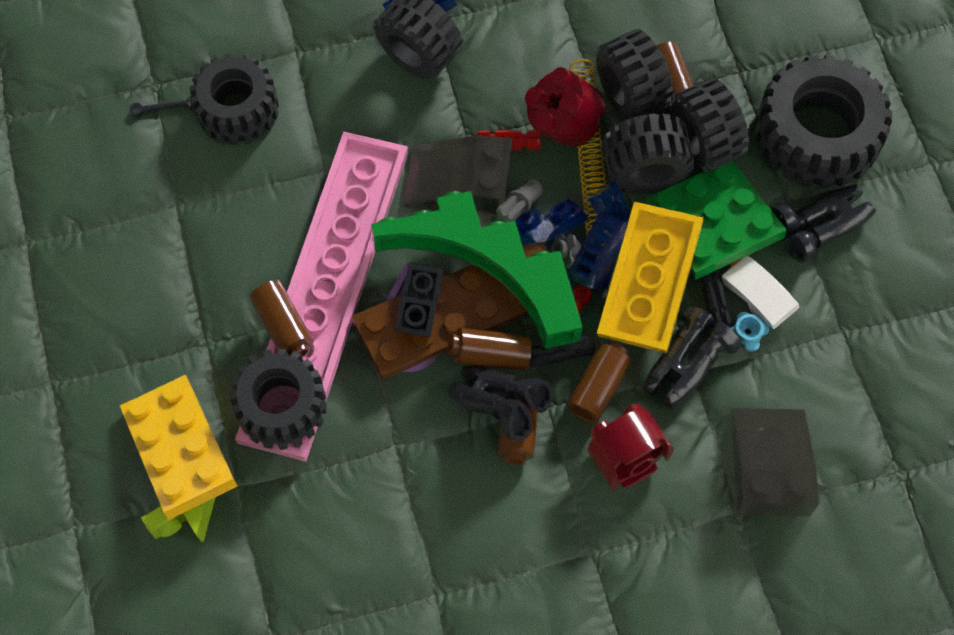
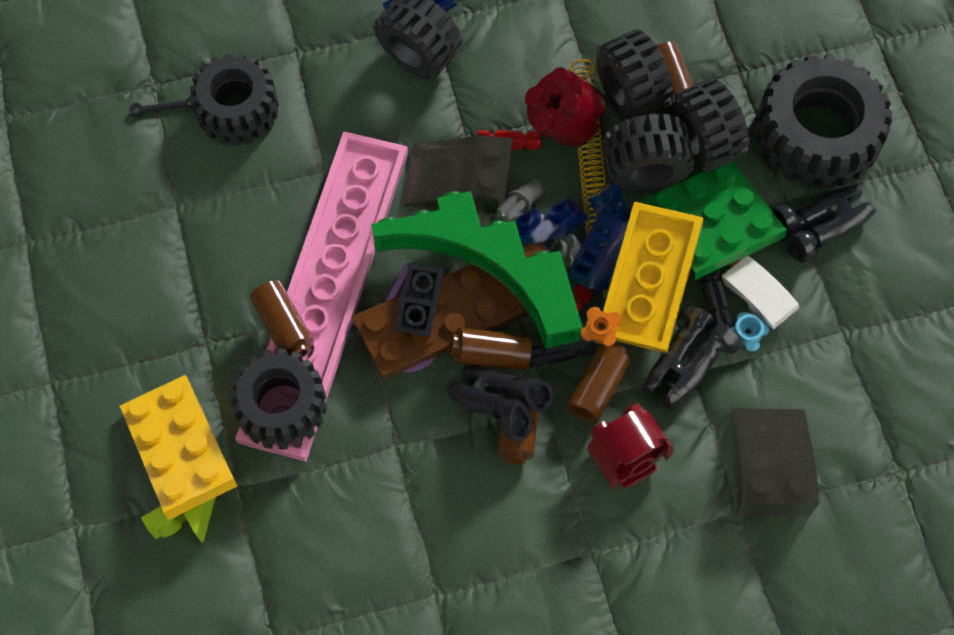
(605, 336): none -> orange plate

